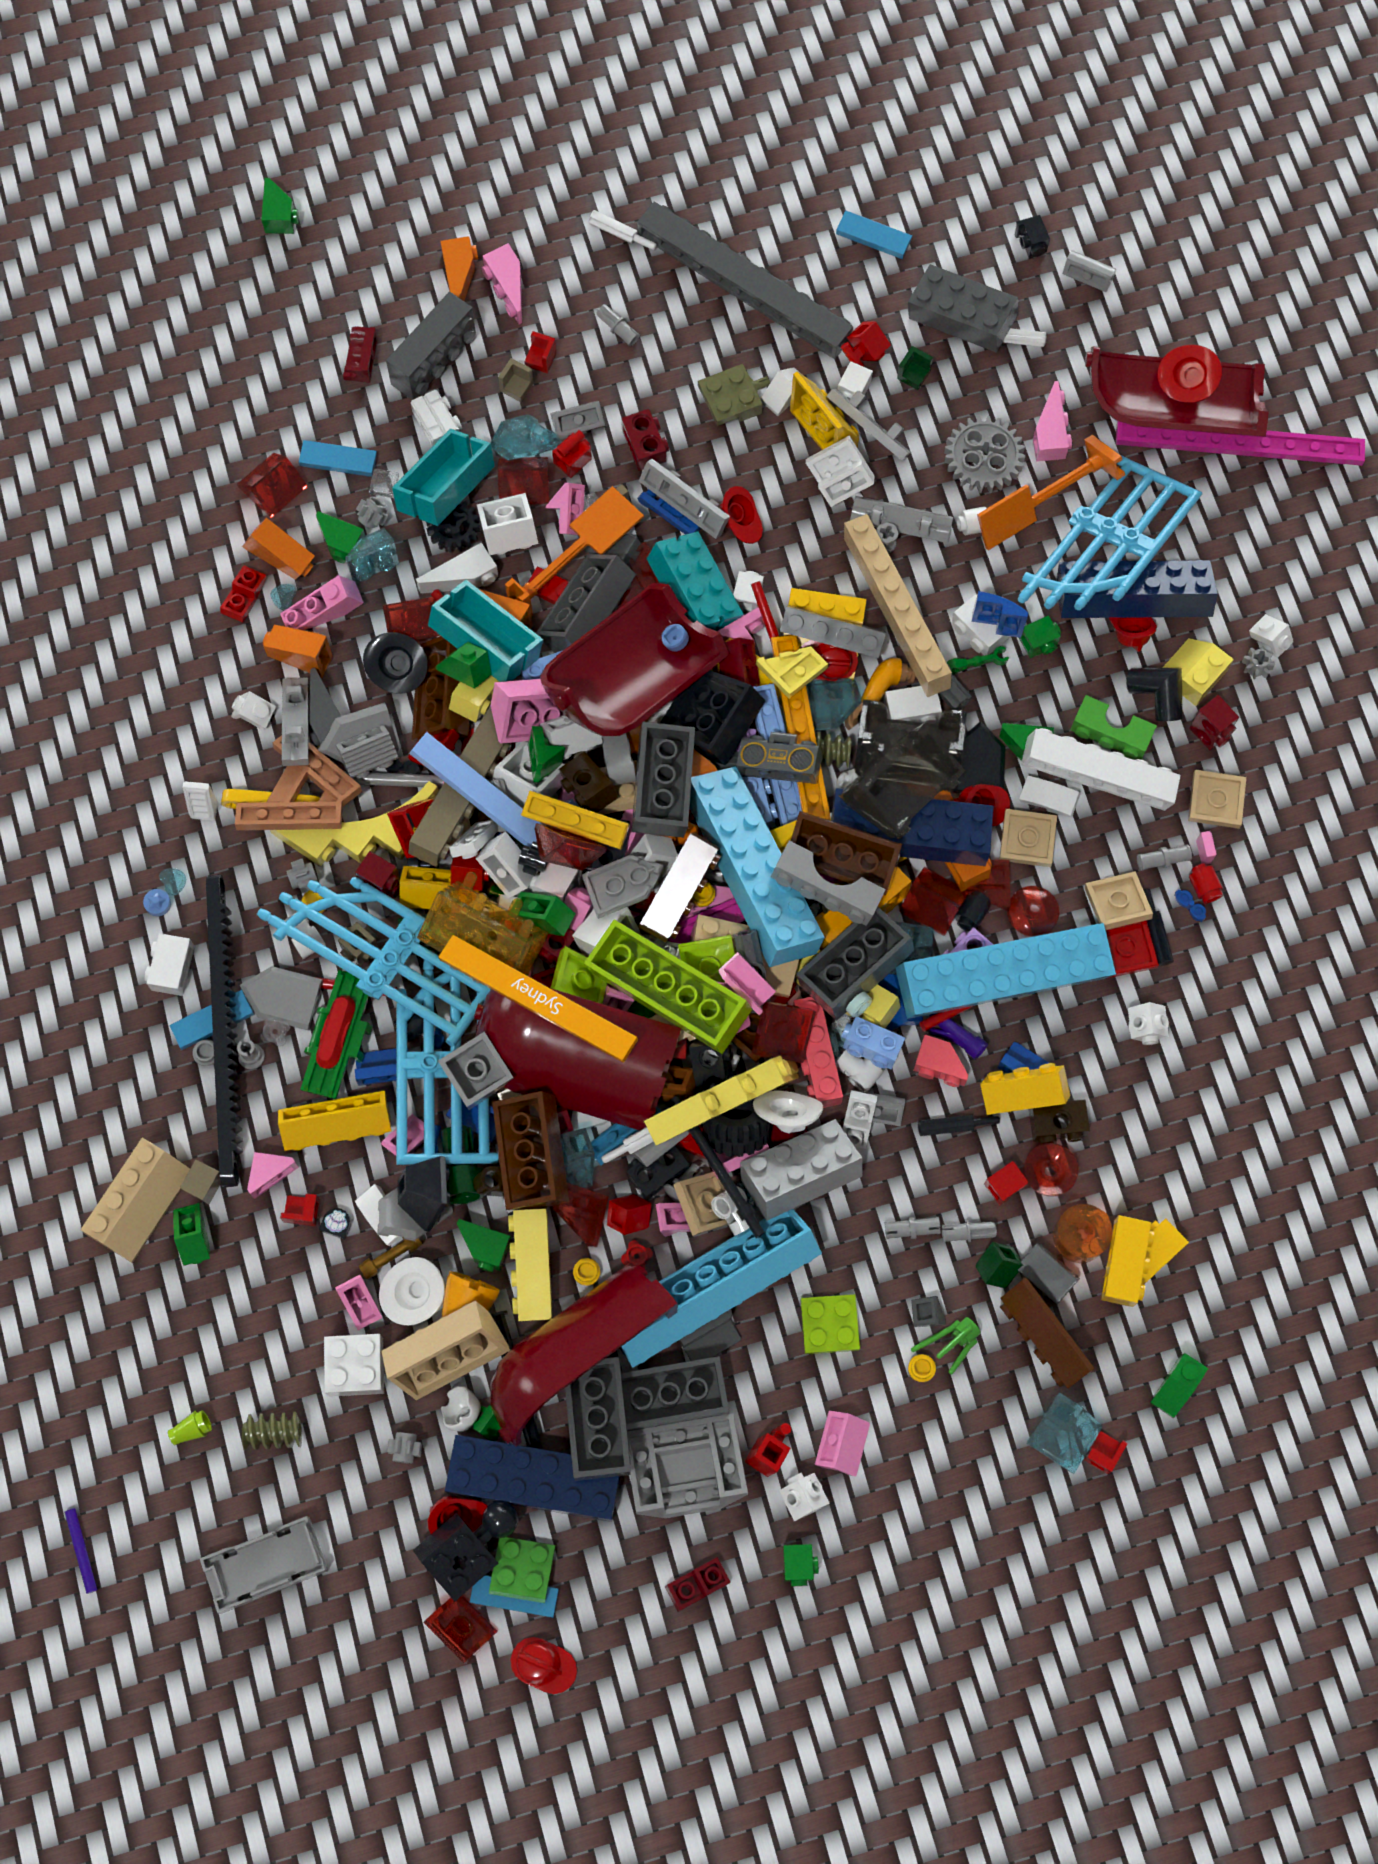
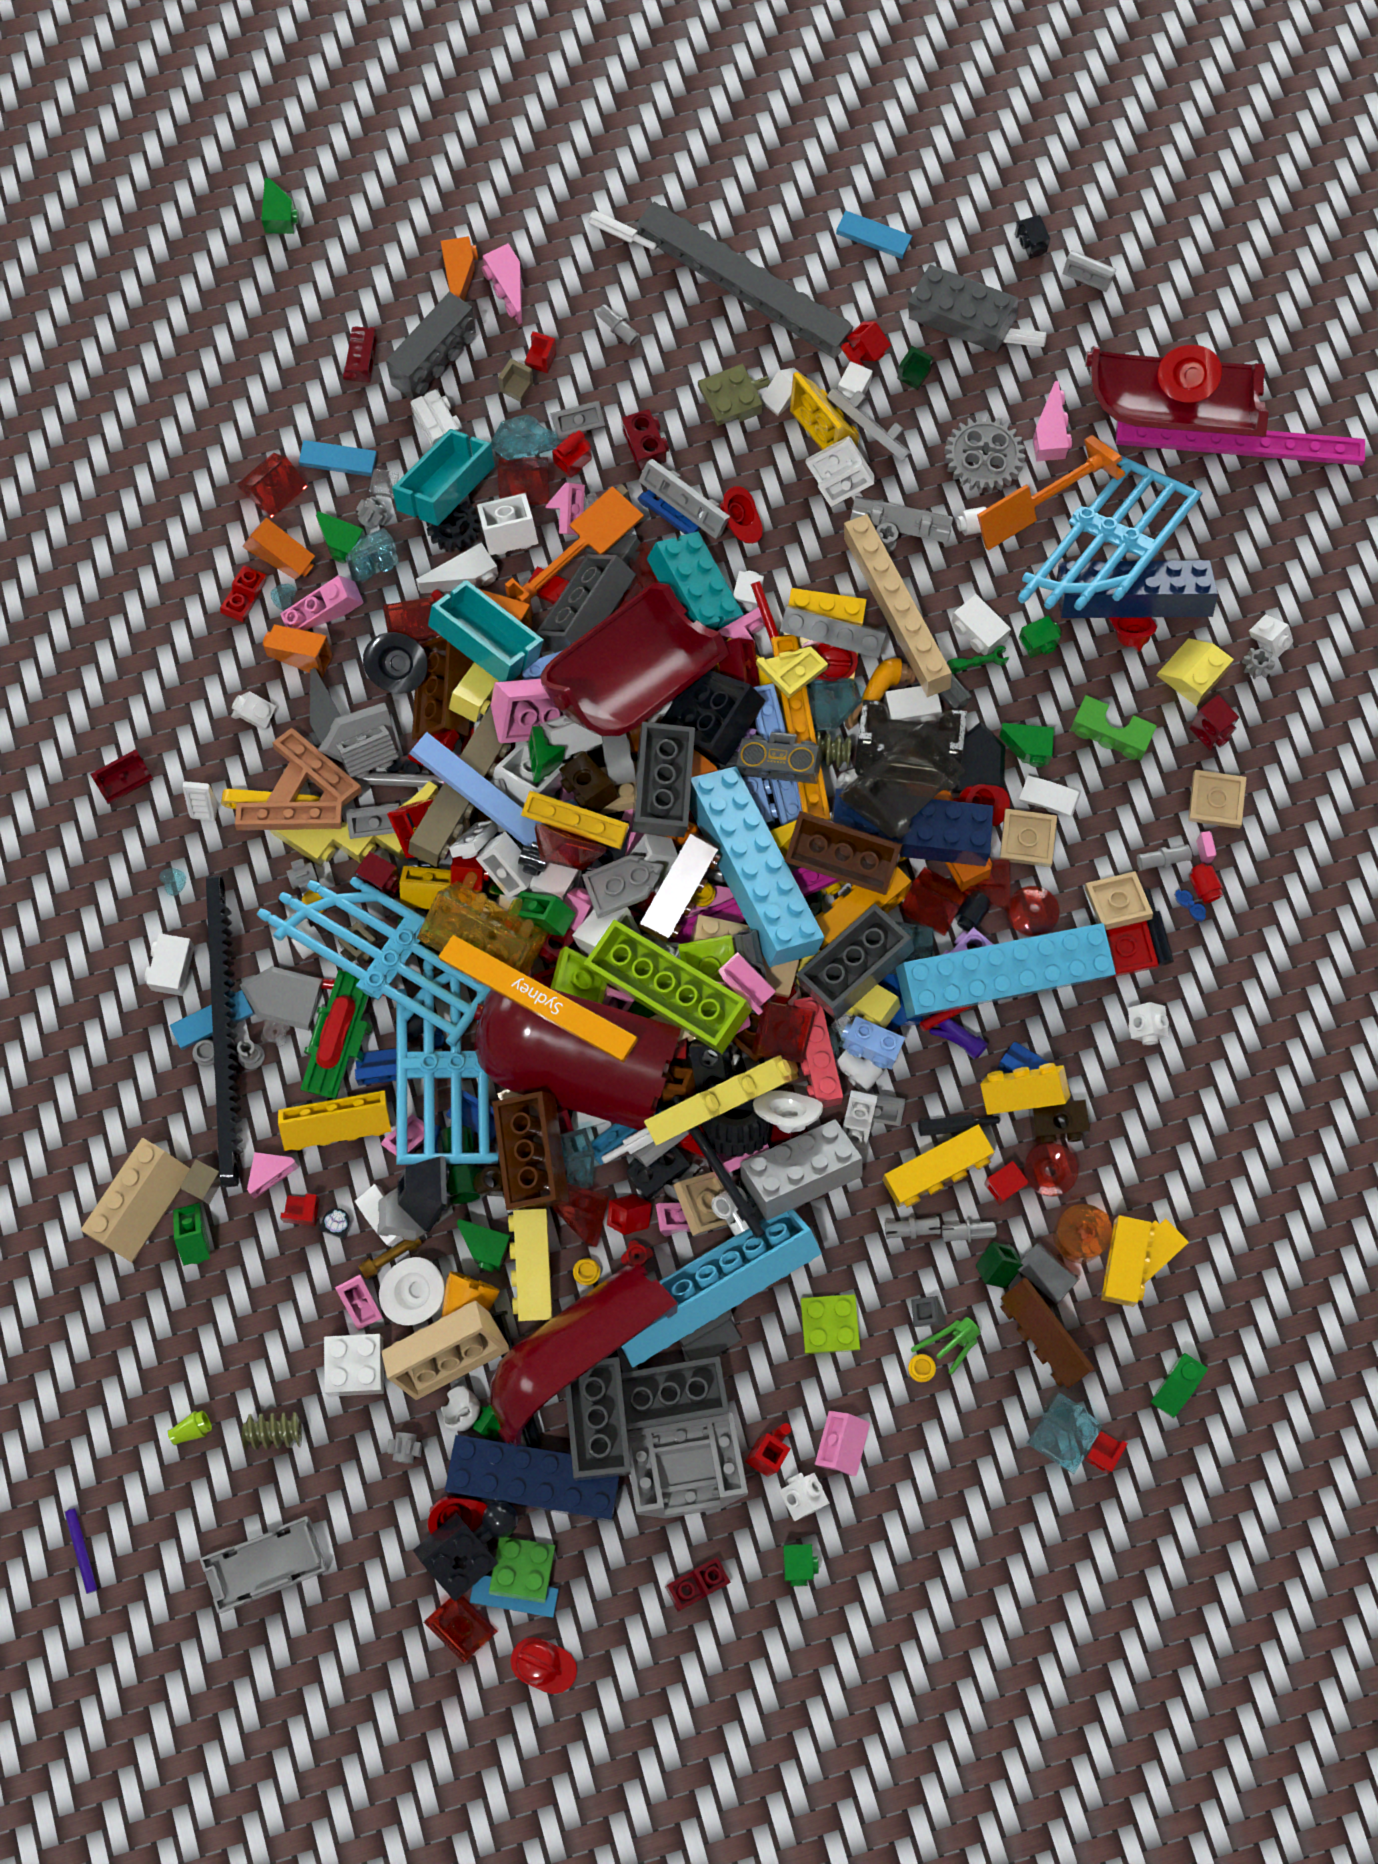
(121, 776): none -> dark red hinge
(157, 902): medium blue tile -> none
(295, 722): light grey hinge -> none
(370, 821): none -> light grey slope
(467, 664): green slope -> none
(476, 1070): light grey slope -> none
(675, 637): medium blue tile -> none
(854, 900): light grey arch -> none
(859, 1004): light aqua tile -> none
(938, 1166): none -> yellow brick
(940, 1060): coral slope -> none
(1001, 612): blue slope -> none
(1100, 769): white brick -> none
(1165, 684): black brick -> none

